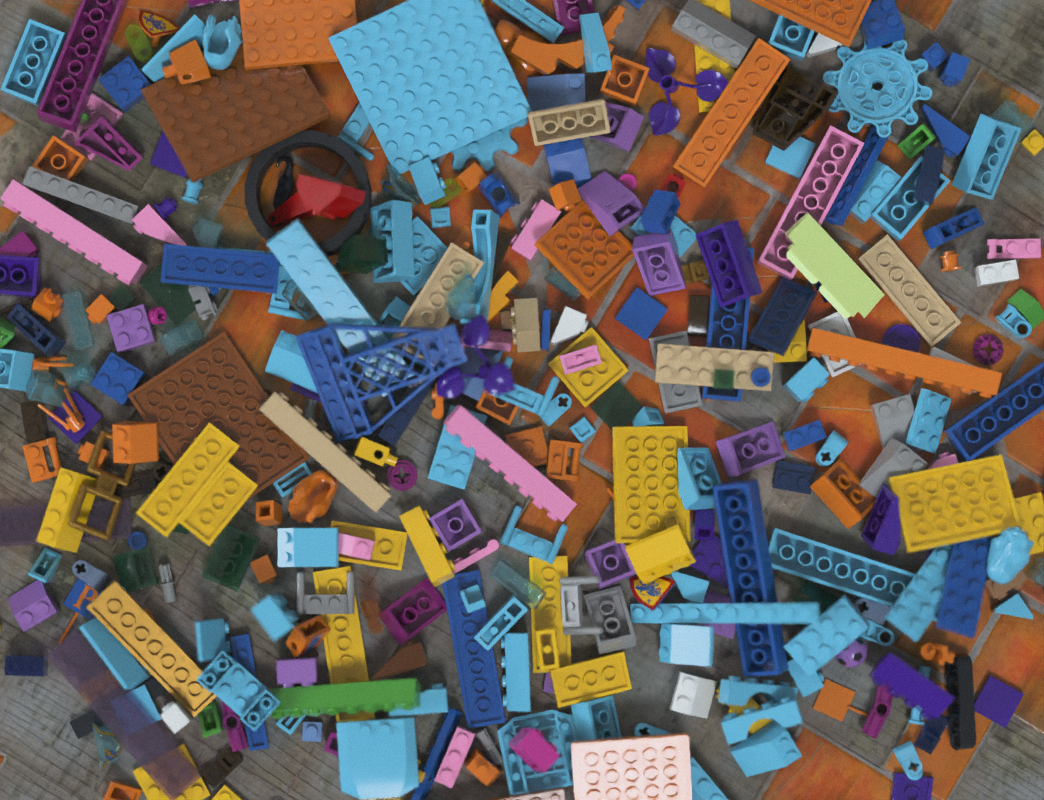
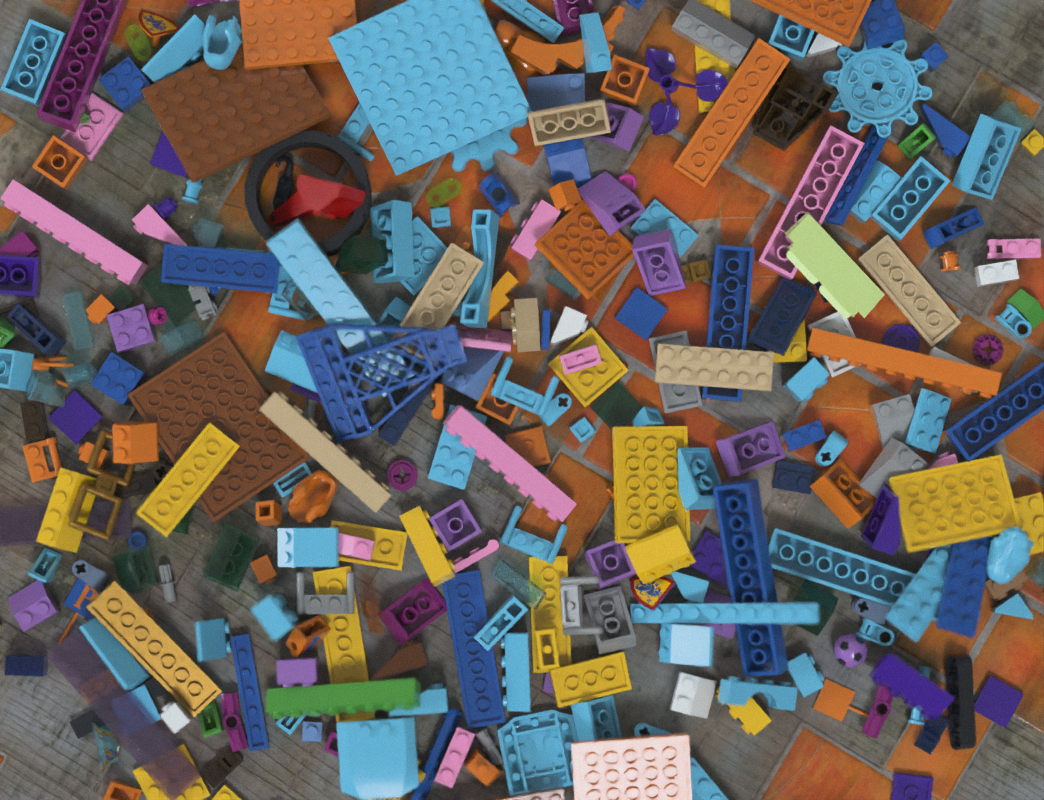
(48, 304): orange brick -> none
(74, 420): orange plant -> none
(80, 194): light grey plate -> none
(110, 143): magenta wedge -> none
(187, 64): orange torso -> none
(218, 504): yellow plate -> none
(239, 690): medium azure slope -> none
(366, 449): yellow torso -> none
(397, 188): clear light blue hat -> none
(427, 181): medium azure brick -> none
(462, 299): clear light blue slope -> none
(470, 177): orange brick -> none
(472, 598): medium azure panel -> none
(497, 377): dark purple plant -> none
(534, 749): dark pink brick -> none
(557, 460): orange plate -> none
(660, 211): blue brick -> none
(677, 179): red brick -> none
(698, 315): dark brown slope -> none
(704, 524): dark purple brick -> none
(723, 379): clear green plate -> none
(729, 263): dark purple slope -> none
(760, 377): blue tile -> none
(766, 750): medium azure slope -> none
(785, 712): medium azure arch -> none
(793, 159): medium azure tile -> none
(823, 640): medium azure brick -> none
(908, 757): medium azure piece -> none
(928, 176): dark blue slope -> none
(936, 653): orange hips -> none
(954, 69): blue brick -> none

